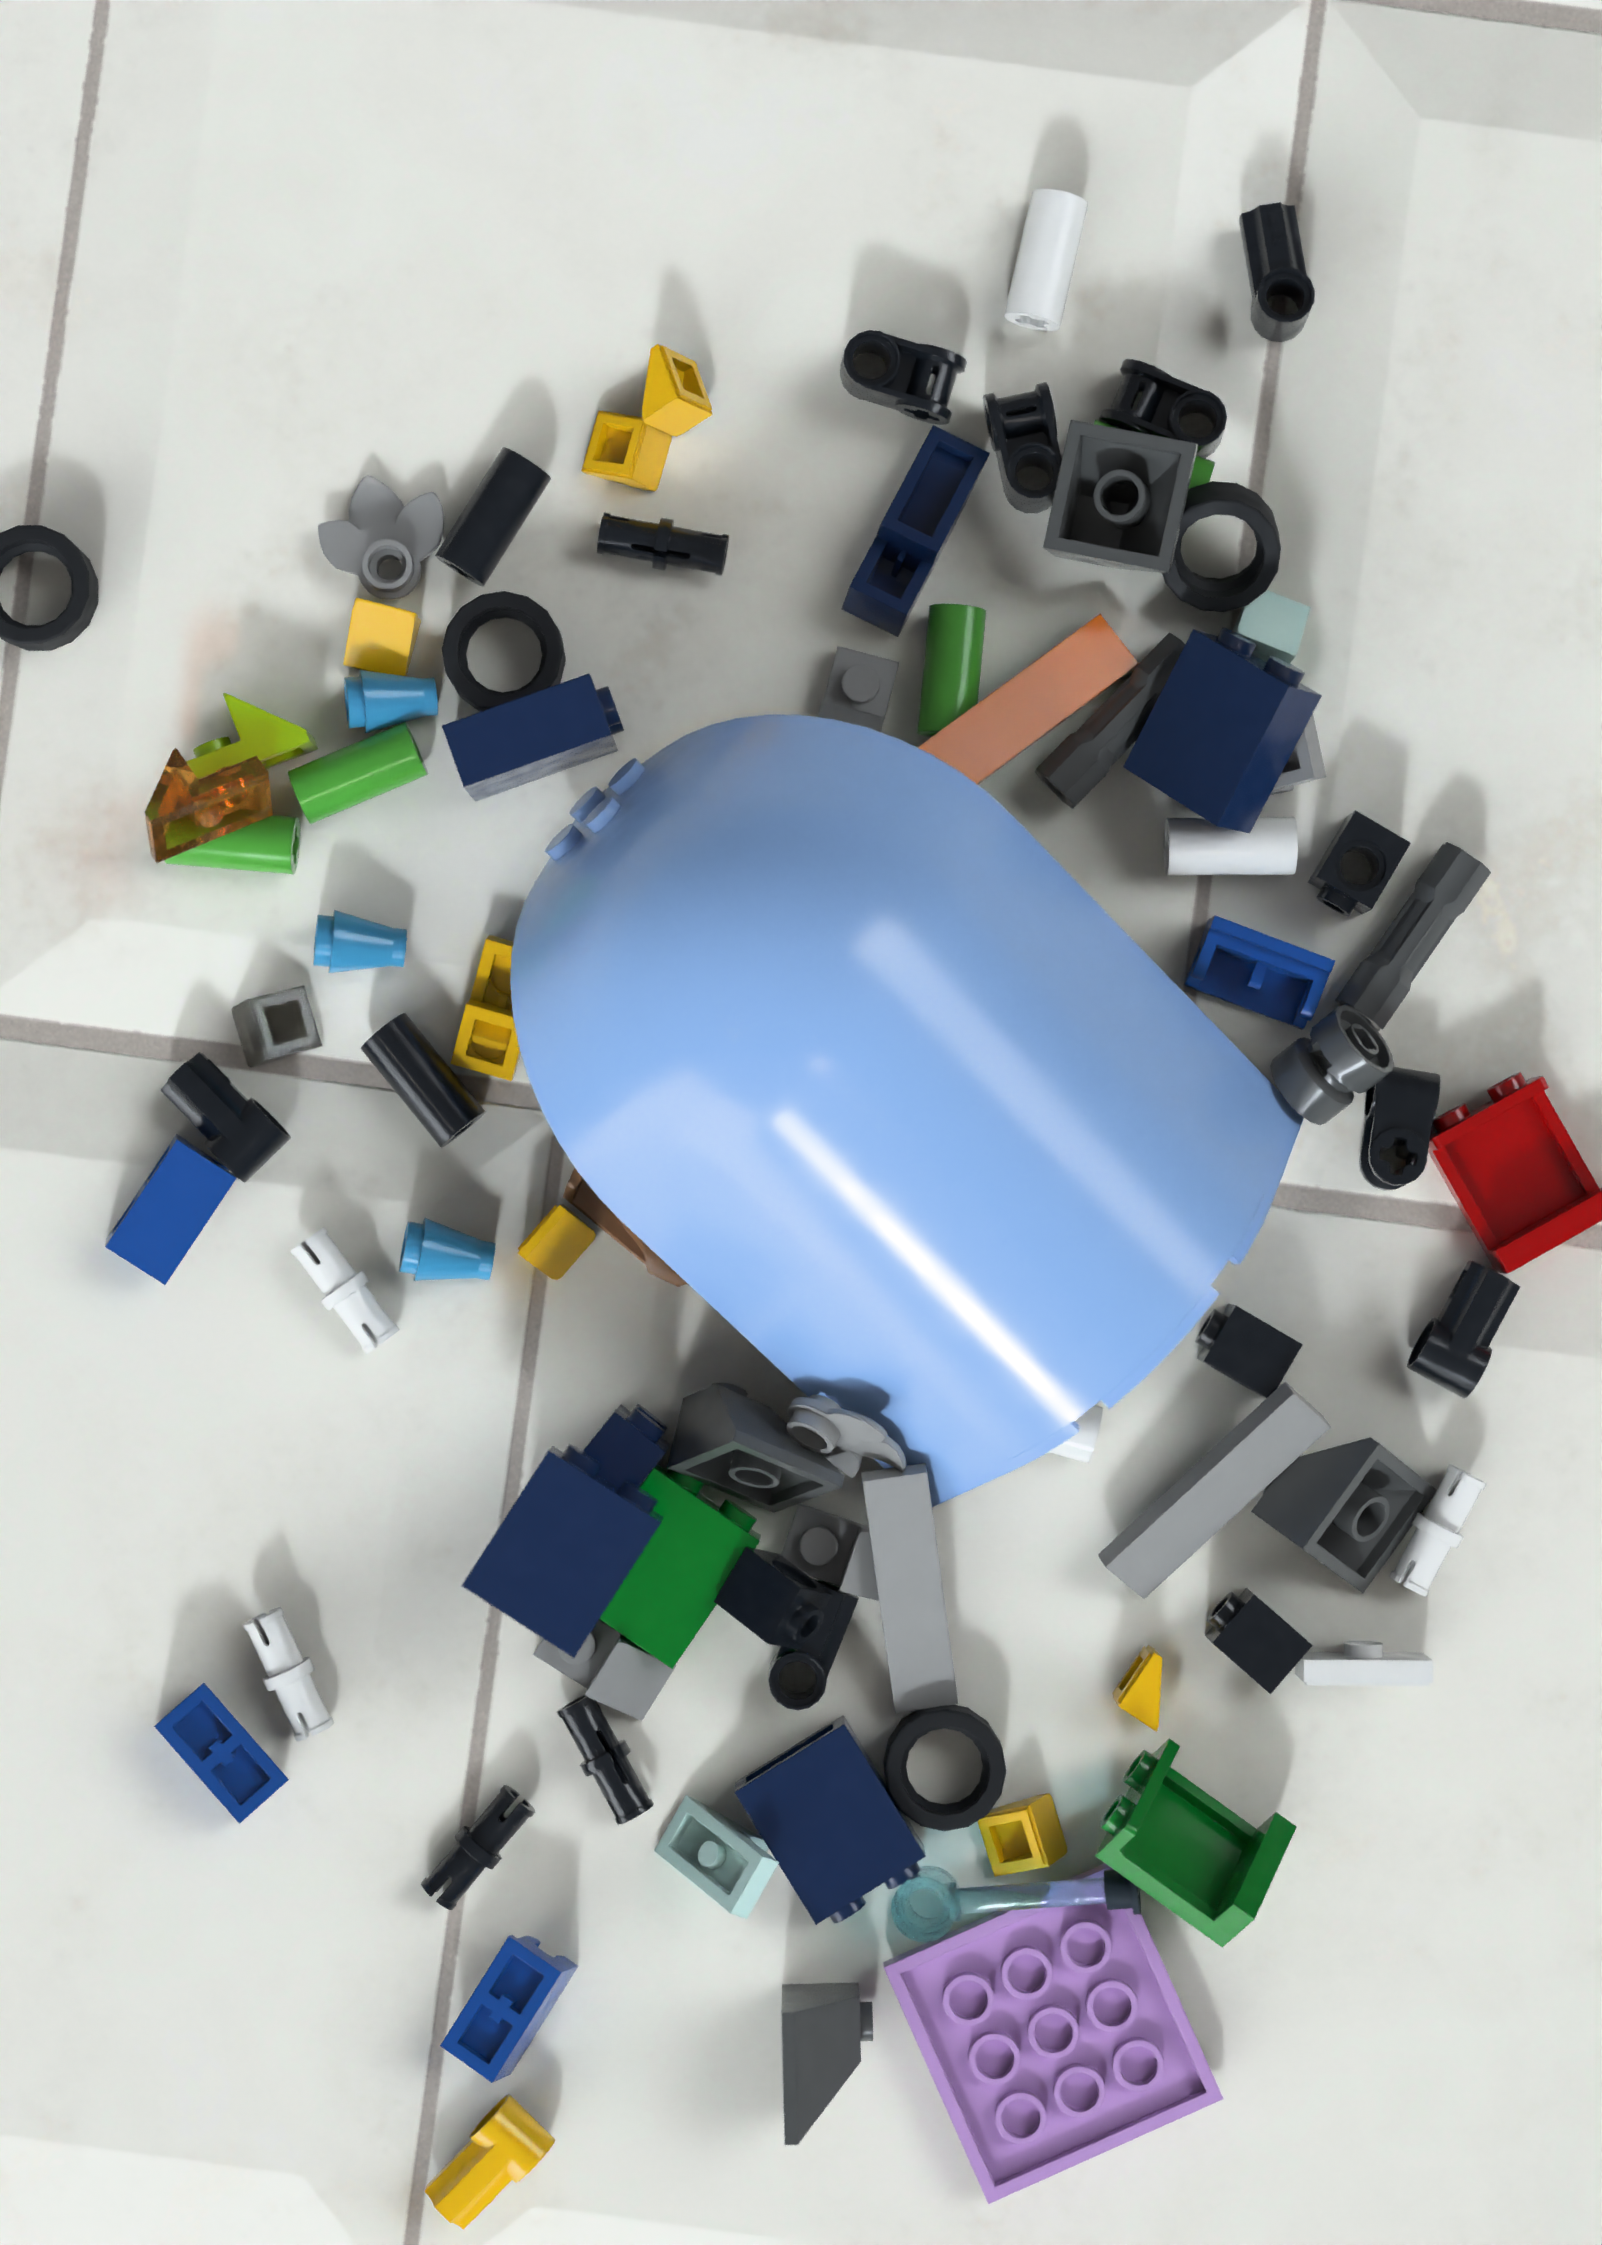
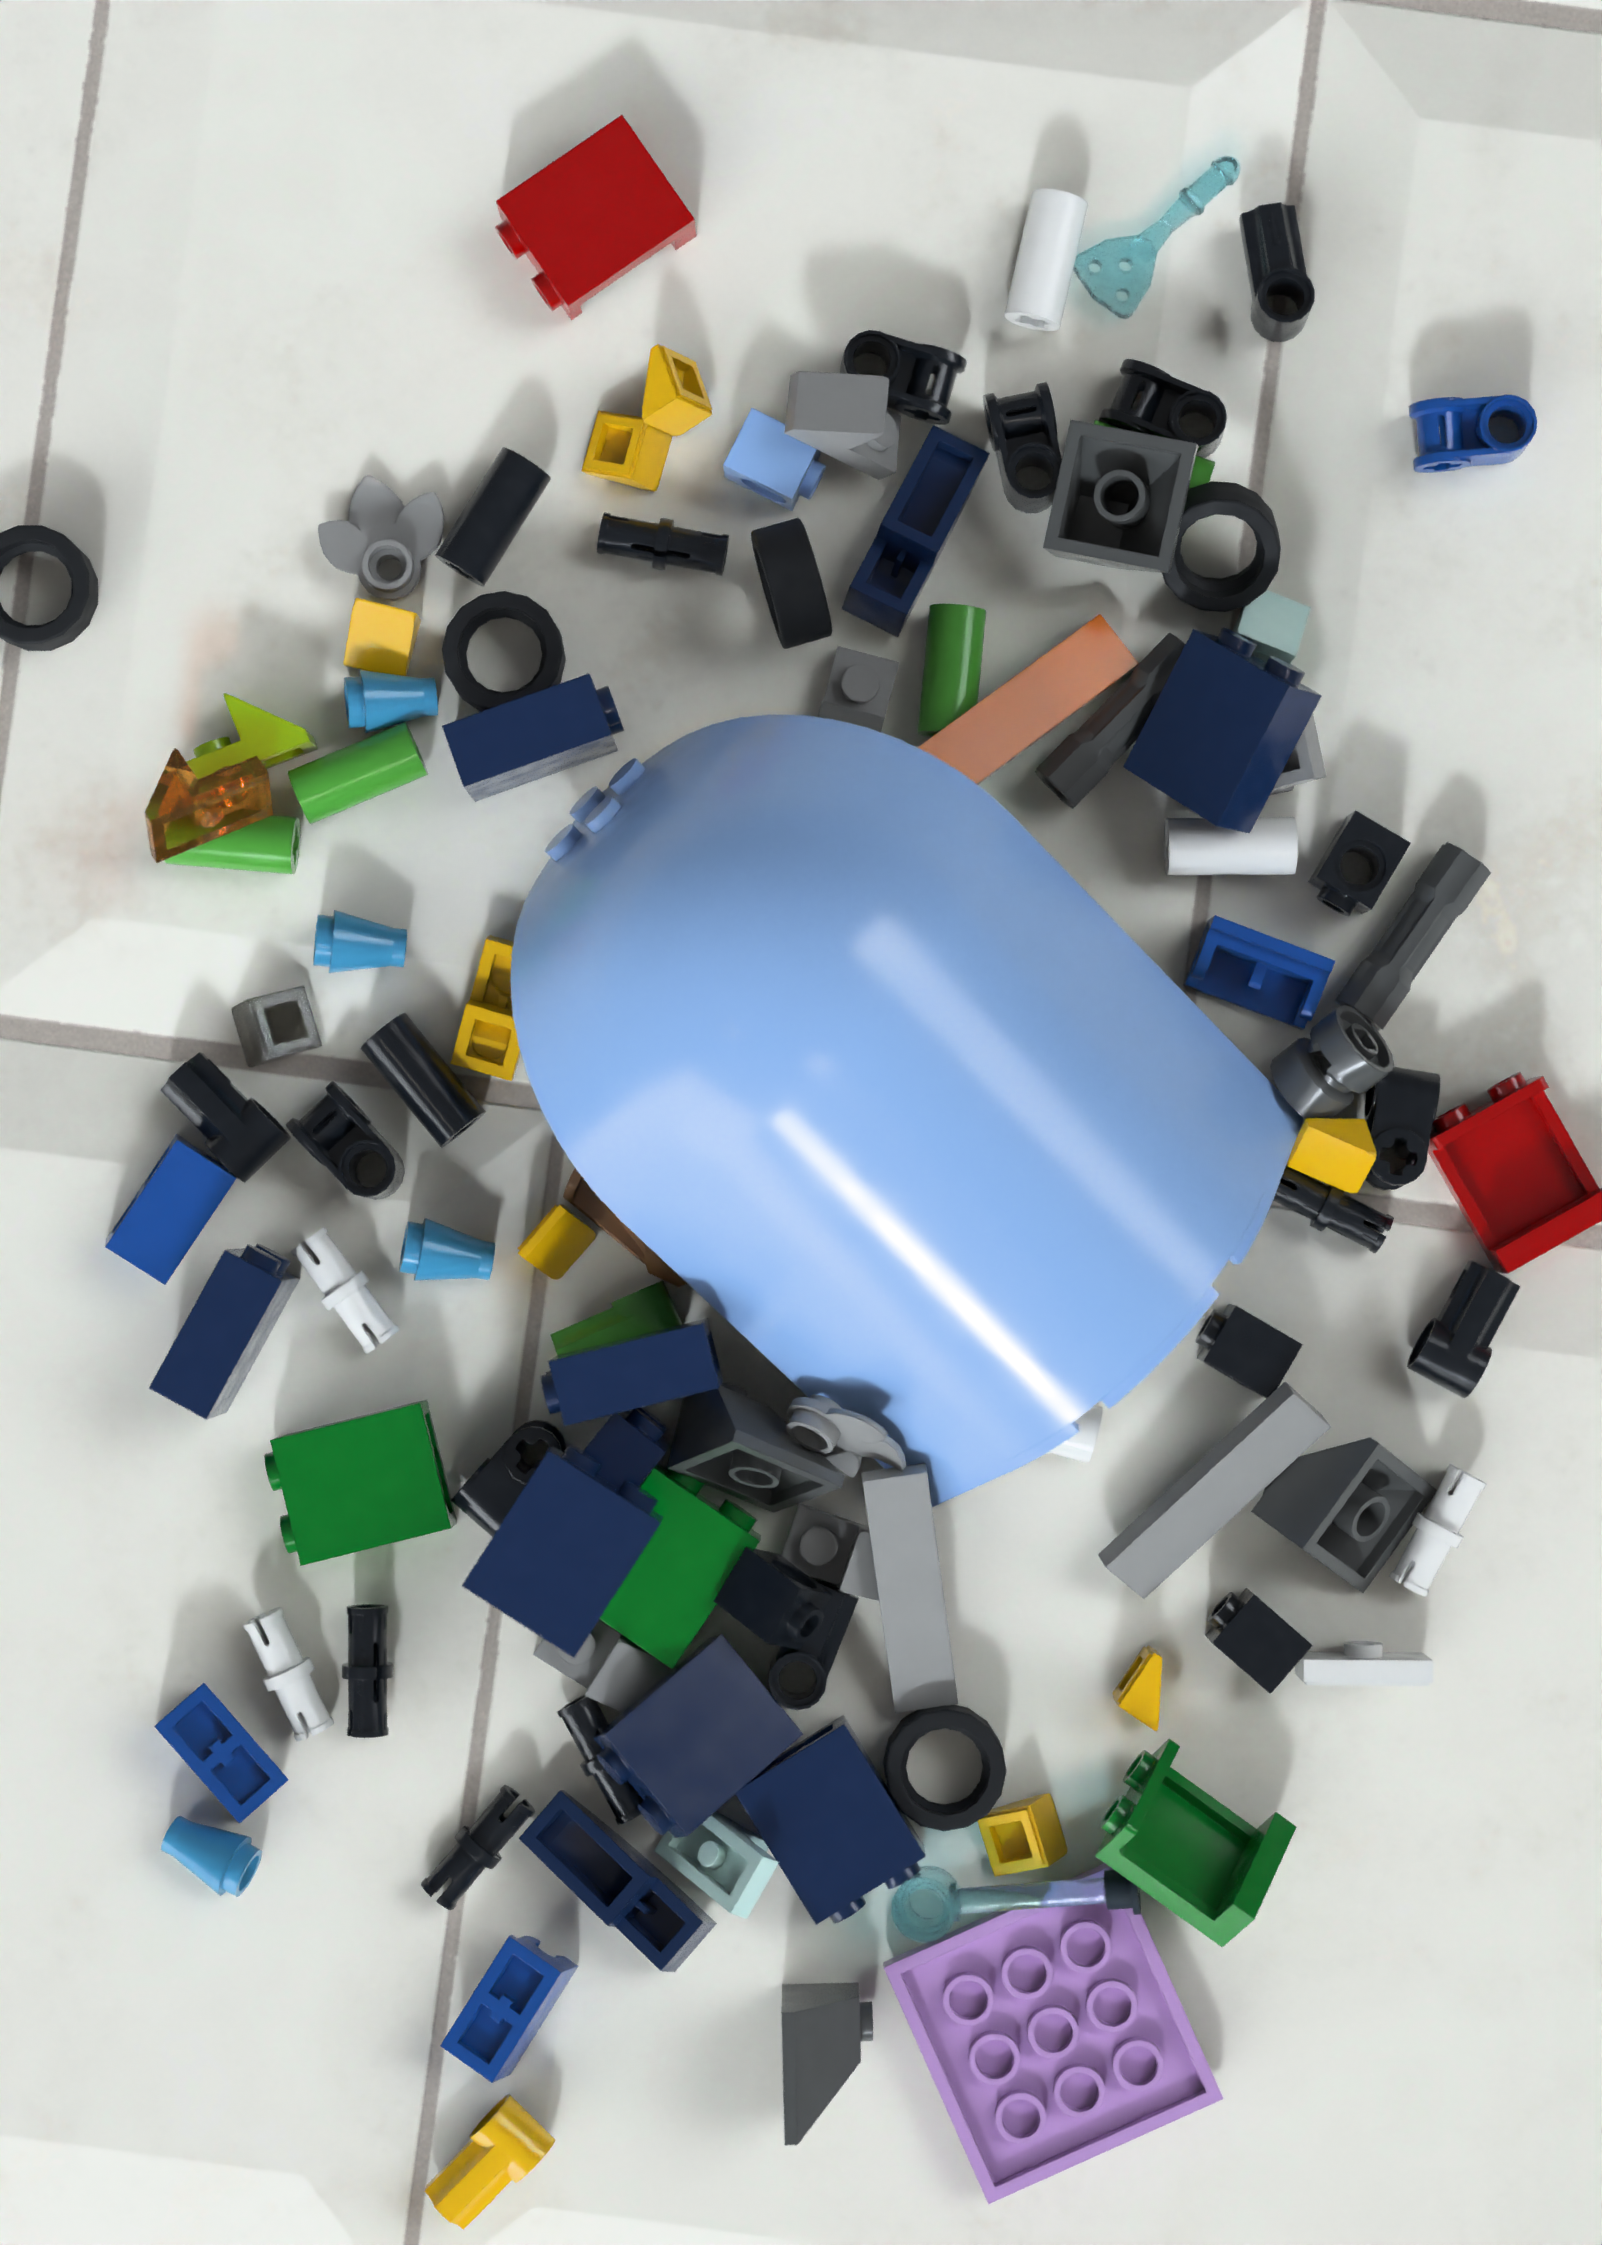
(214, 1855): none -> dark azure cone
(225, 1330): none -> dark blue brick
(339, 1137): none -> black piece
(360, 1483): none -> green brick
(367, 1670): none -> black pin
(500, 1480): none -> black piece
(593, 217): none -> red panel
(617, 1882): none -> dark blue slope
(629, 1316): none -> bright green piece
(632, 1372): none -> dark blue brick
(696, 1738): none -> dark blue brick
(773, 462): none -> light blue brick
(791, 583): none -> black tyre
(845, 419): none -> light grey slope
(1142, 249): none -> clear light blue piece
(1332, 1209): none -> black pin
(1334, 1152): none -> yellow slope
(1466, 431): none -> blue piece

